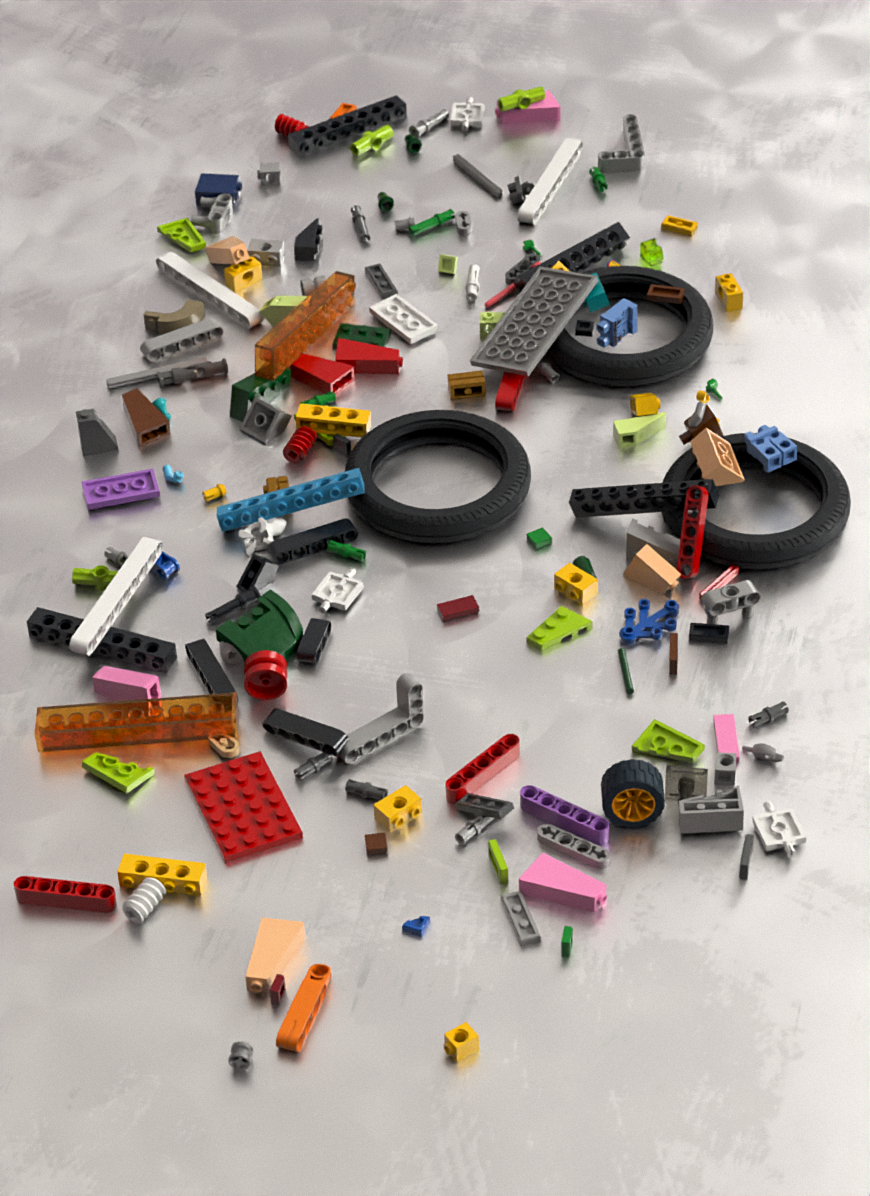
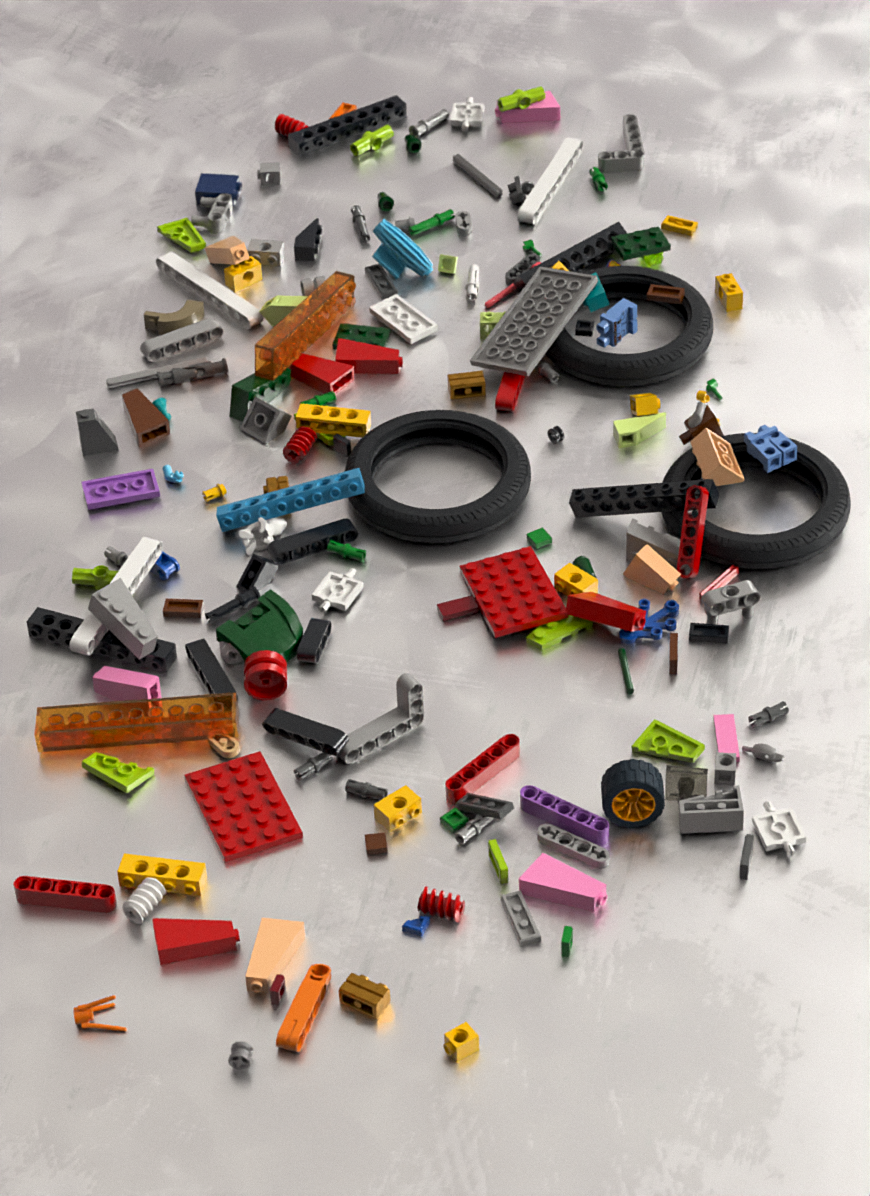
(84, 1014): none -> orange plant
(124, 618): none -> light grey wedge
(183, 608): none -> reddish brown tile
(193, 938): none -> red slope
(364, 995): none -> pearl gold brick
(399, 251): none -> medium azure plate
(440, 905): none -> red piece
(454, 820): none -> green tile
(513, 591): none -> red plate
(555, 434): none -> black bush
(605, 611): none -> red slope
(641, 243): none -> dark green plate

